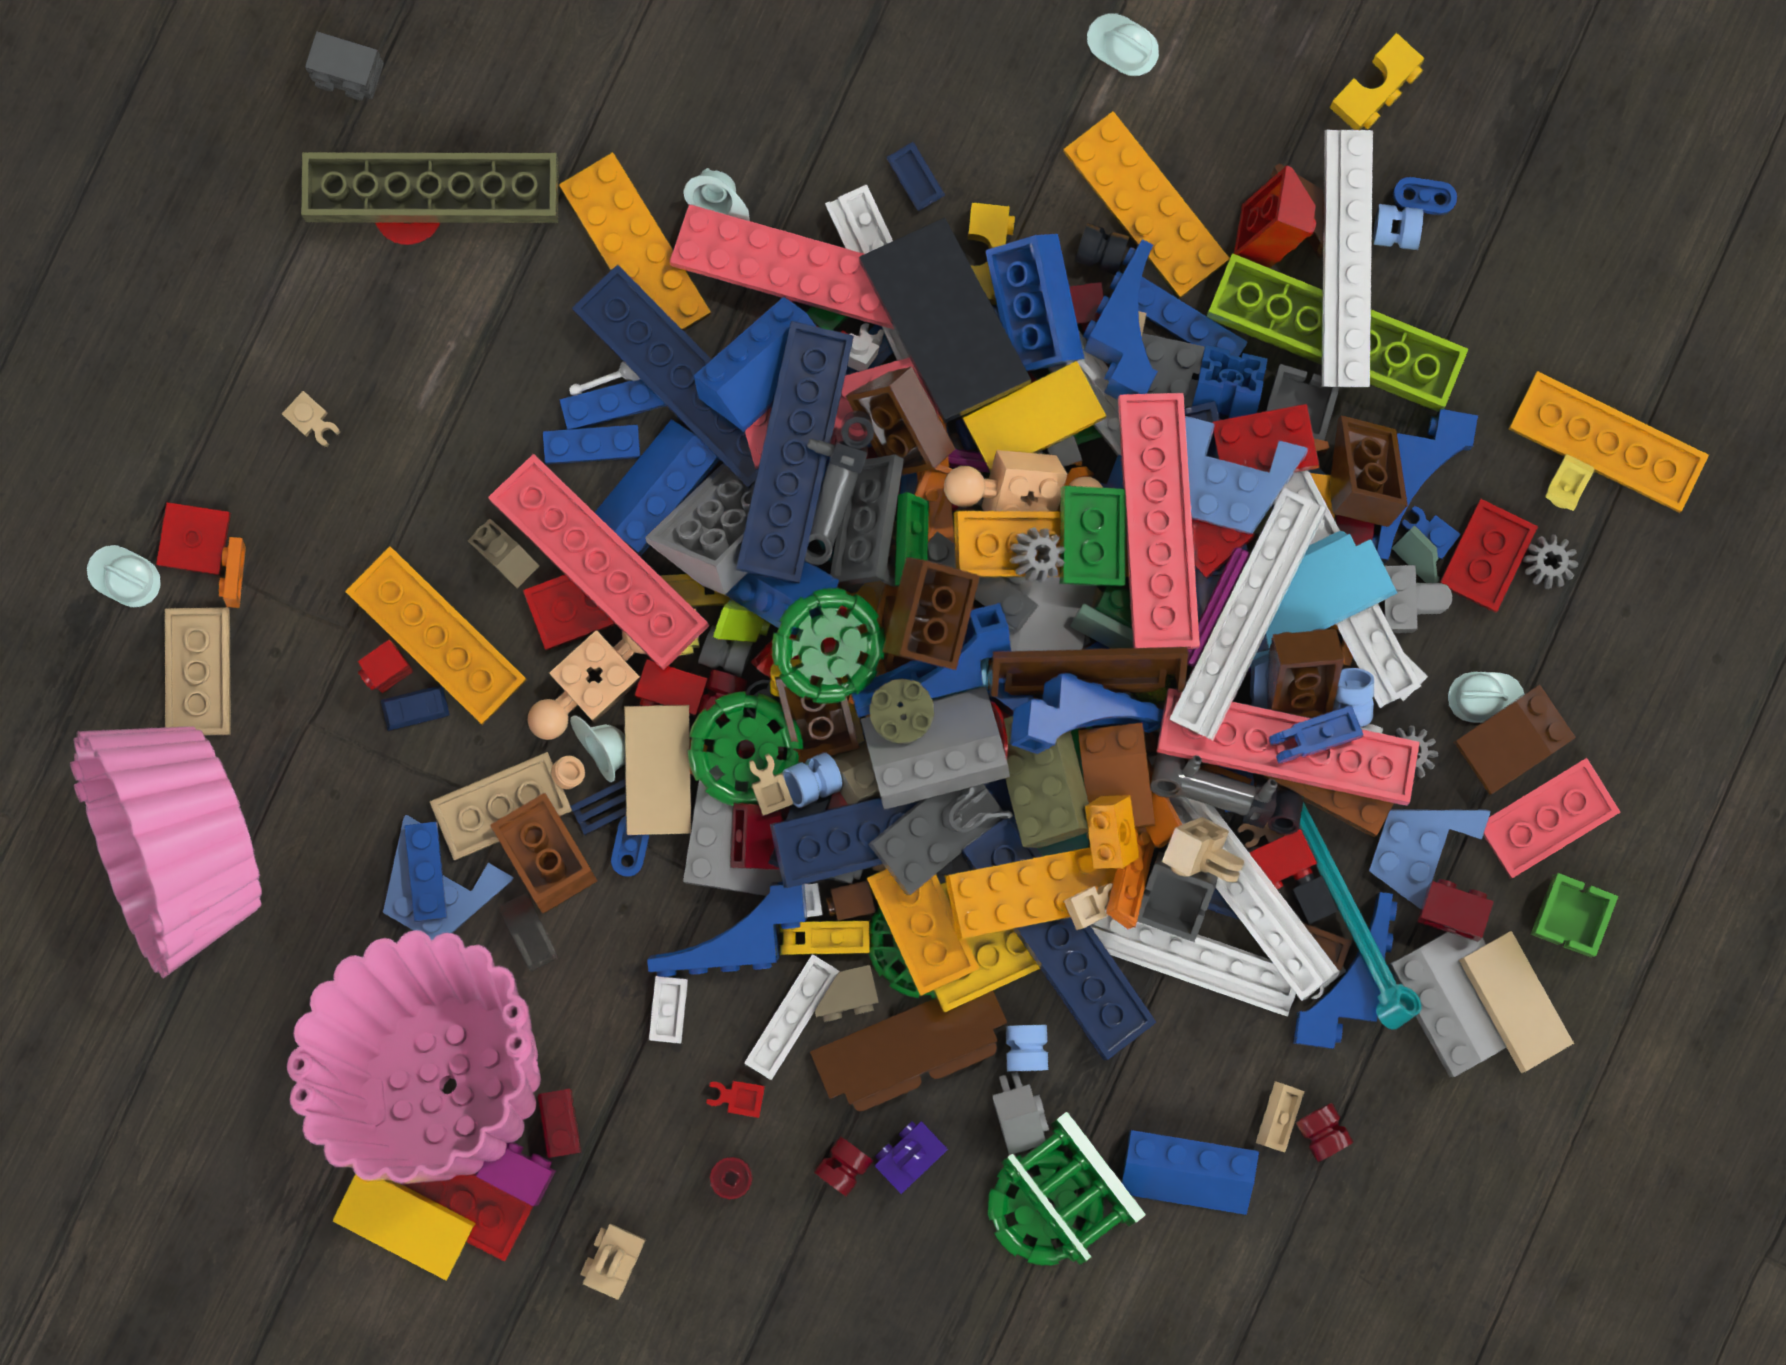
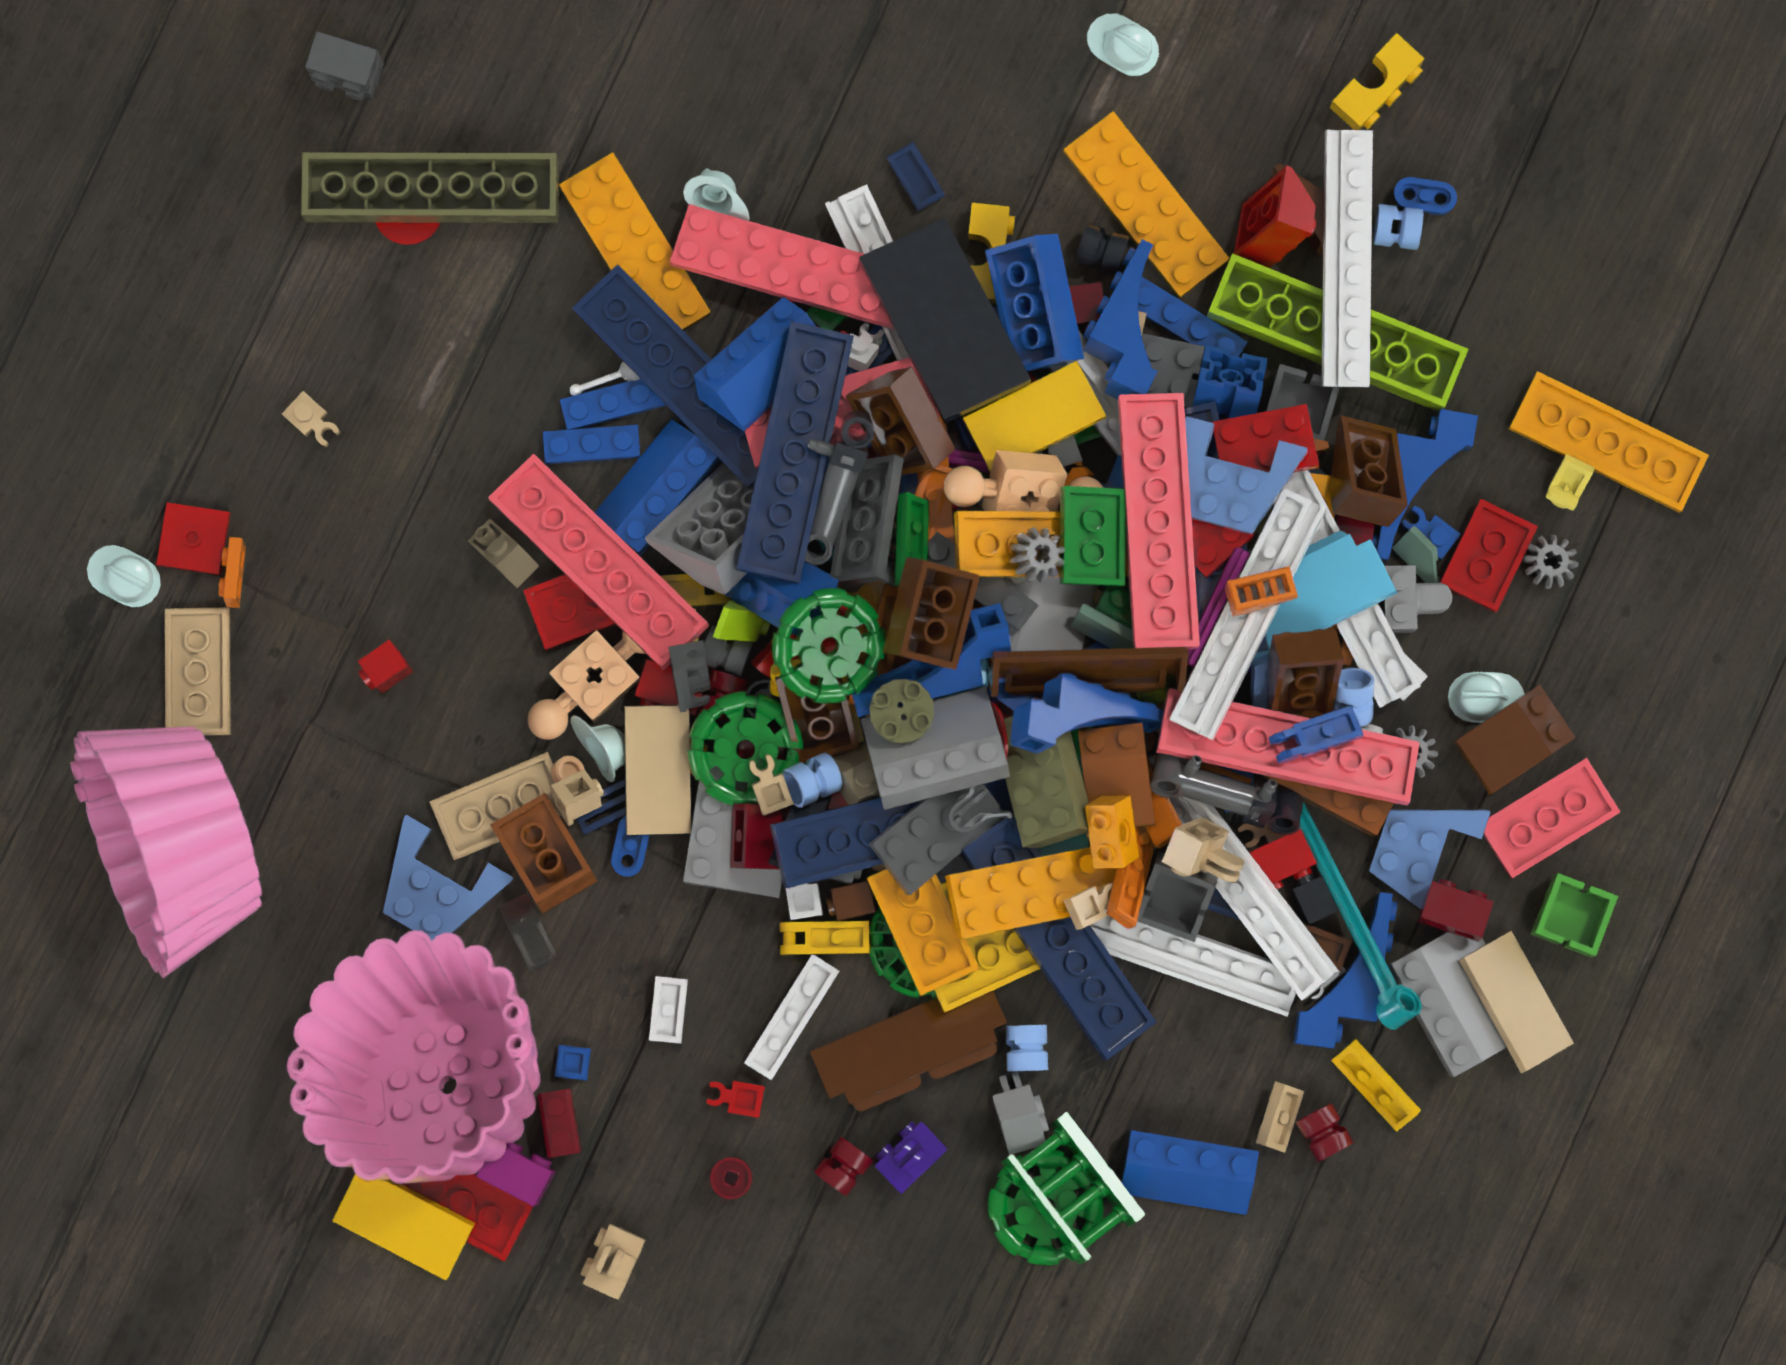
(415, 707): dark blue tile -> none
(425, 871): blue plate -> none
(436, 635): light orange plate -> none
(573, 1062): none -> blue tile
(576, 796): none -> tan brick
(690, 674): none -> dark grey hinge
(746, 943): blue arch -> none
(848, 991): dark tan slope -> none
(1263, 602): none -> orange slope
(1376, 1085): none -> yellow plate

